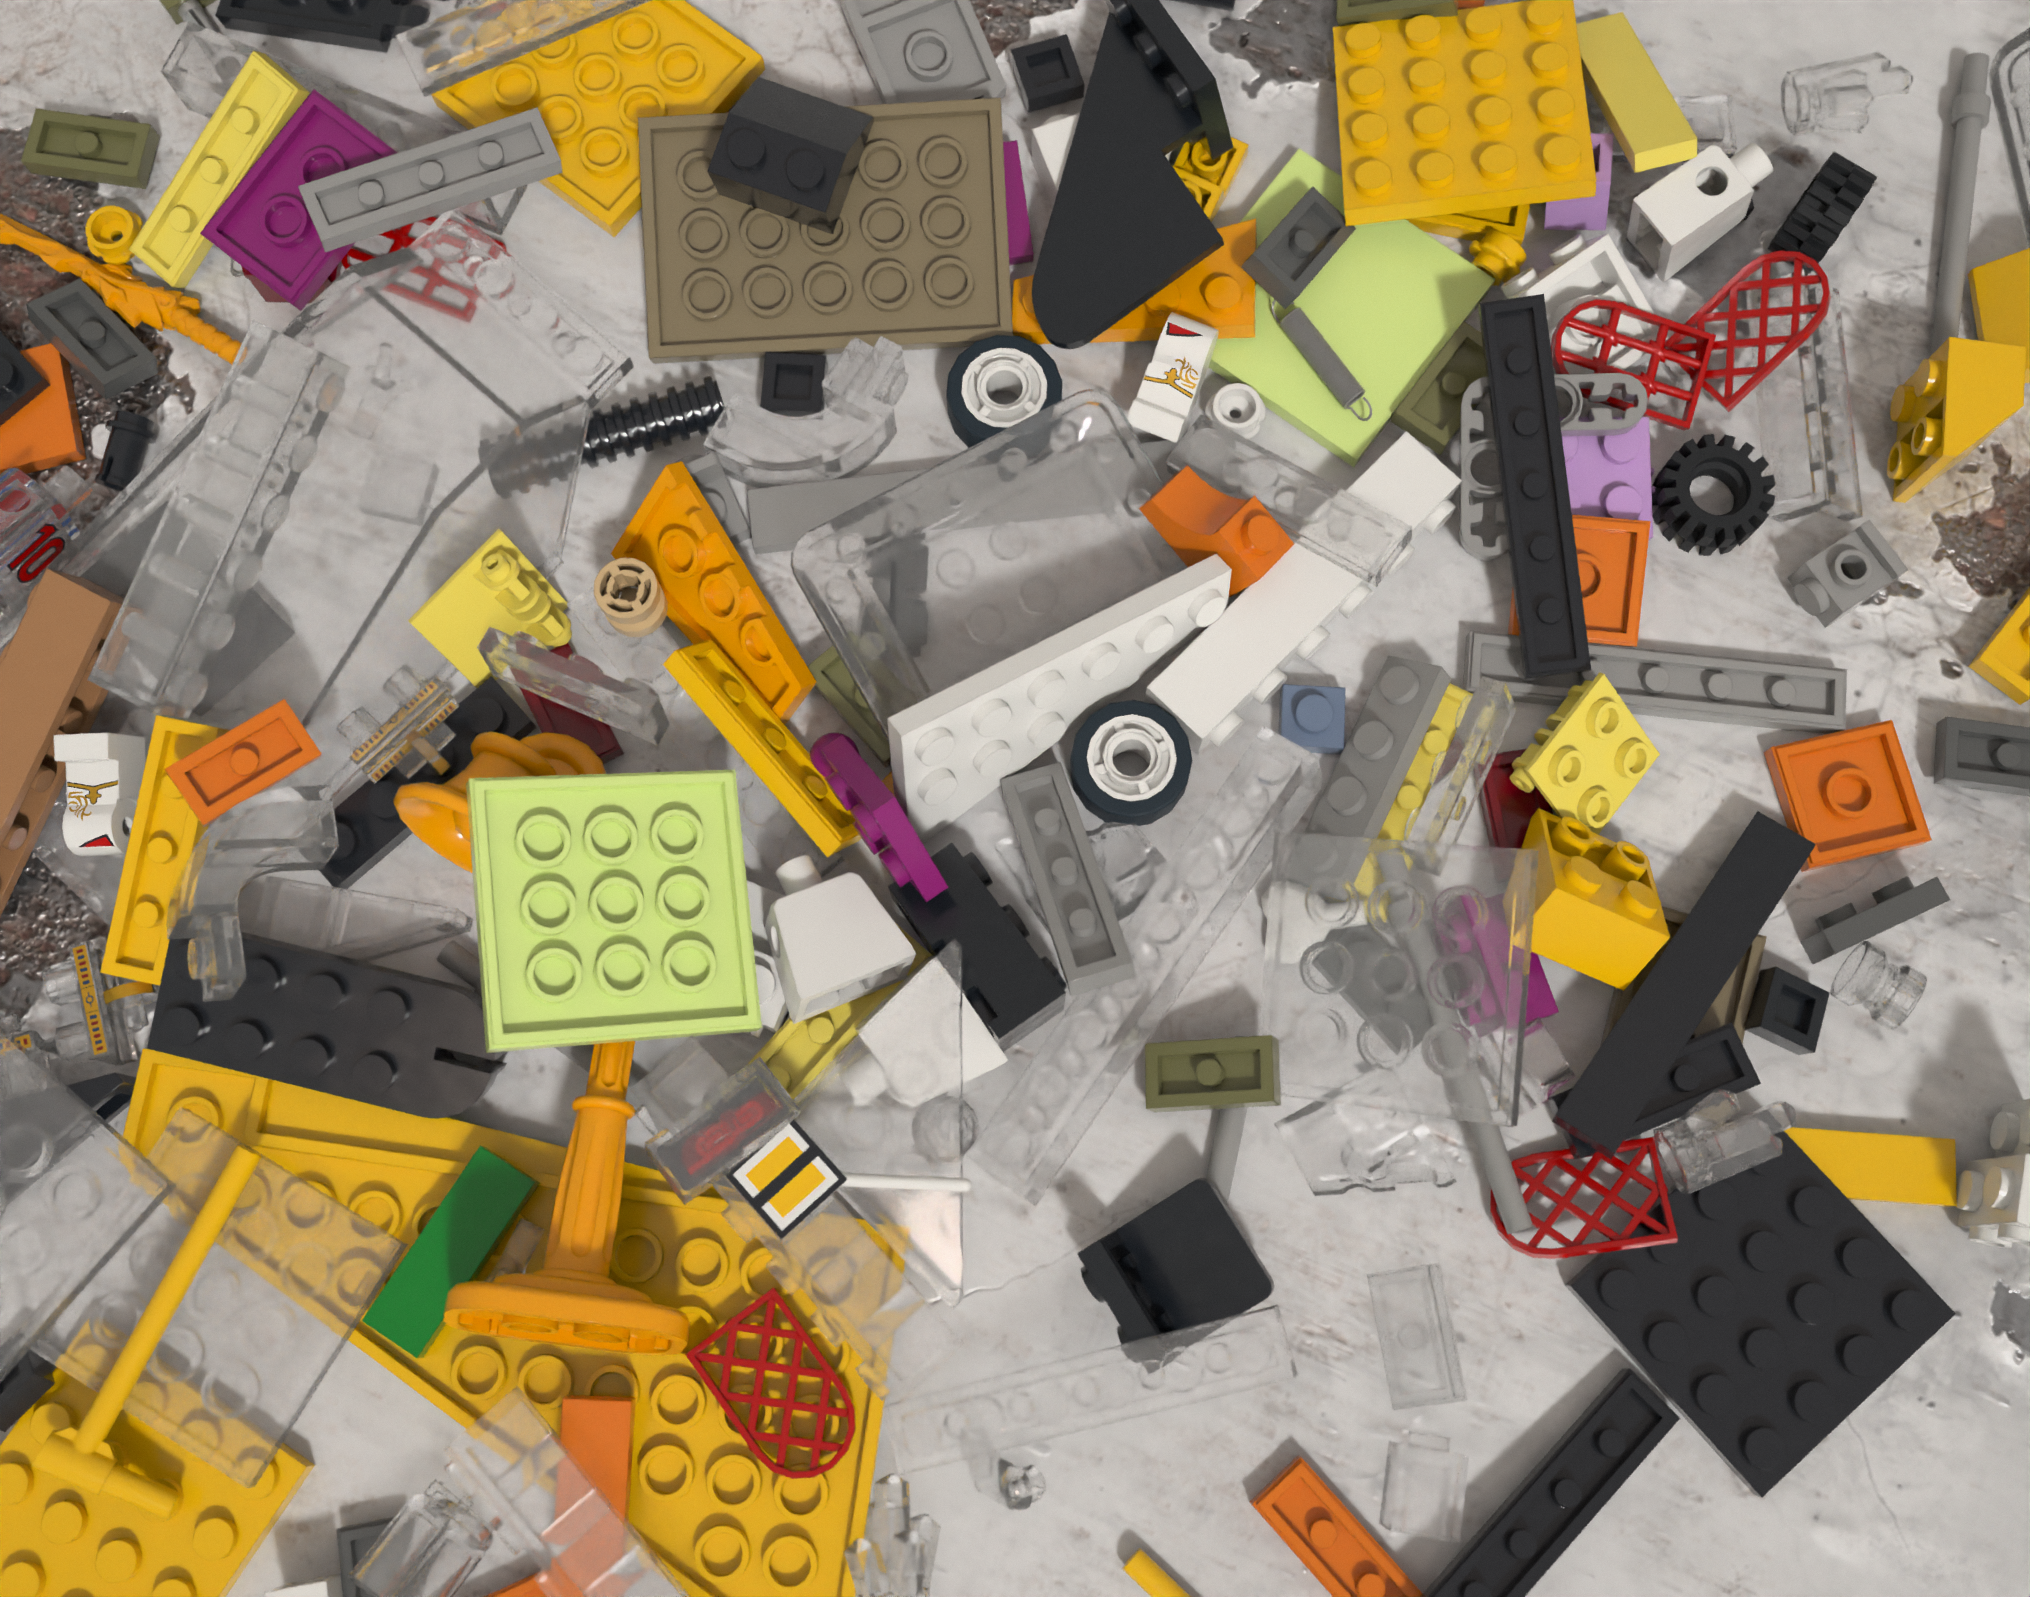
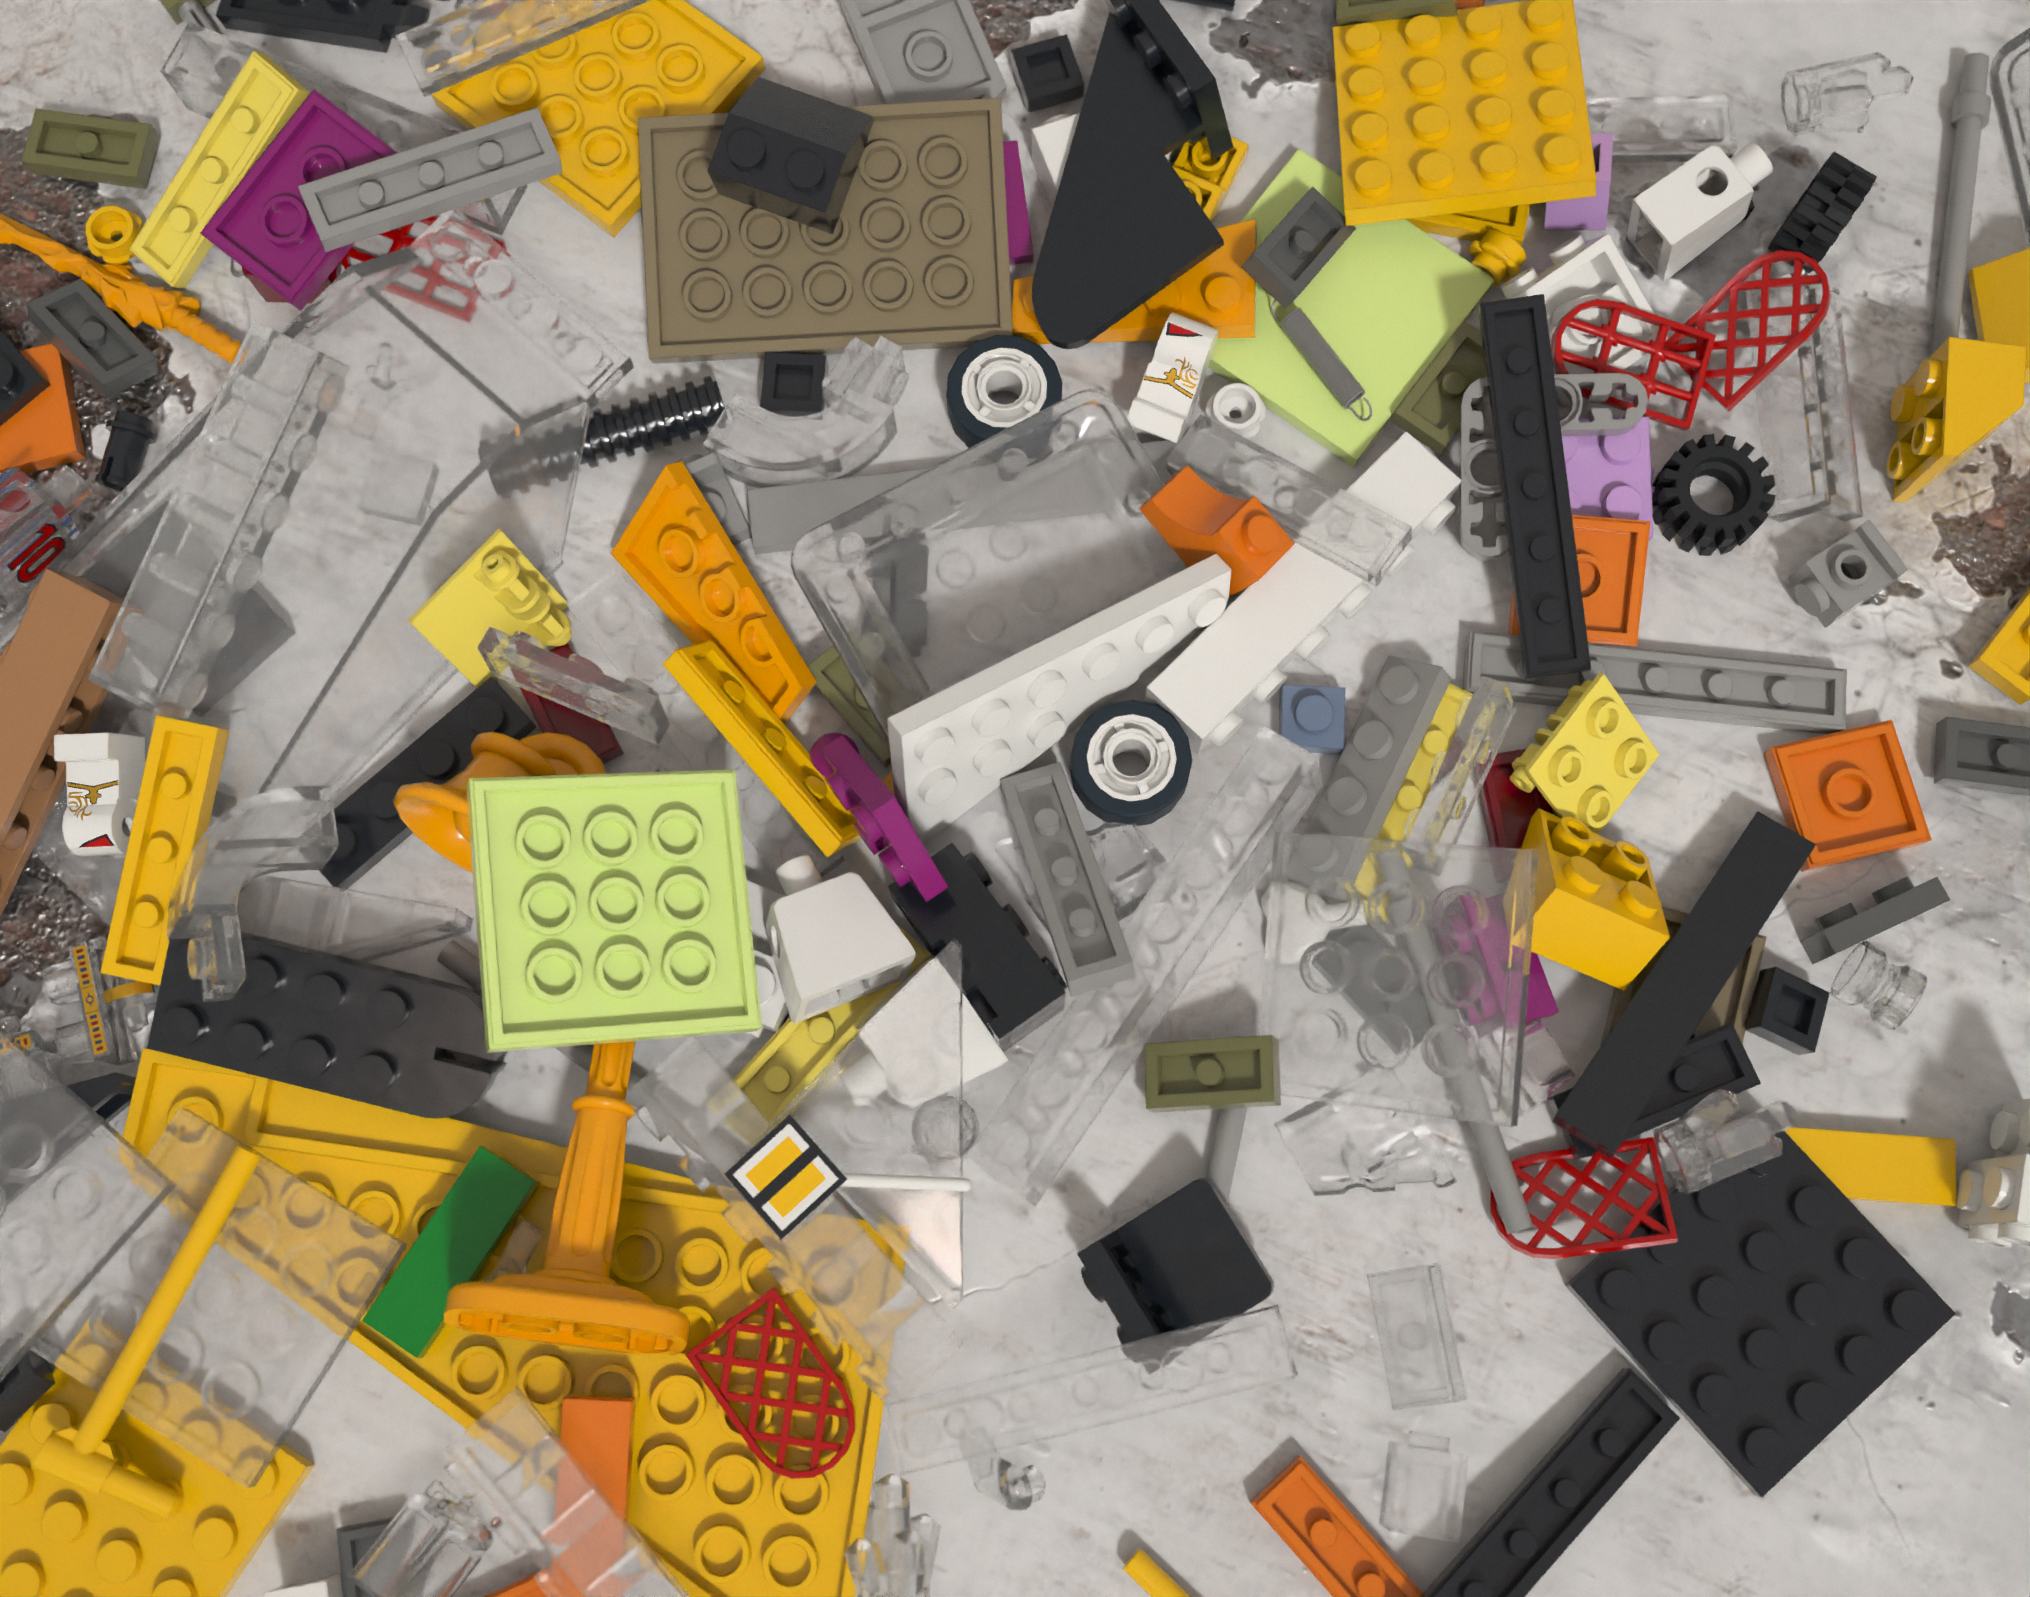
(243, 762): orange plate -> none
(422, 708): clear hips -> none
(637, 610): tan wheel -> none
(722, 1131): clear slope -> none
(1633, 95): light yellow tile -> none

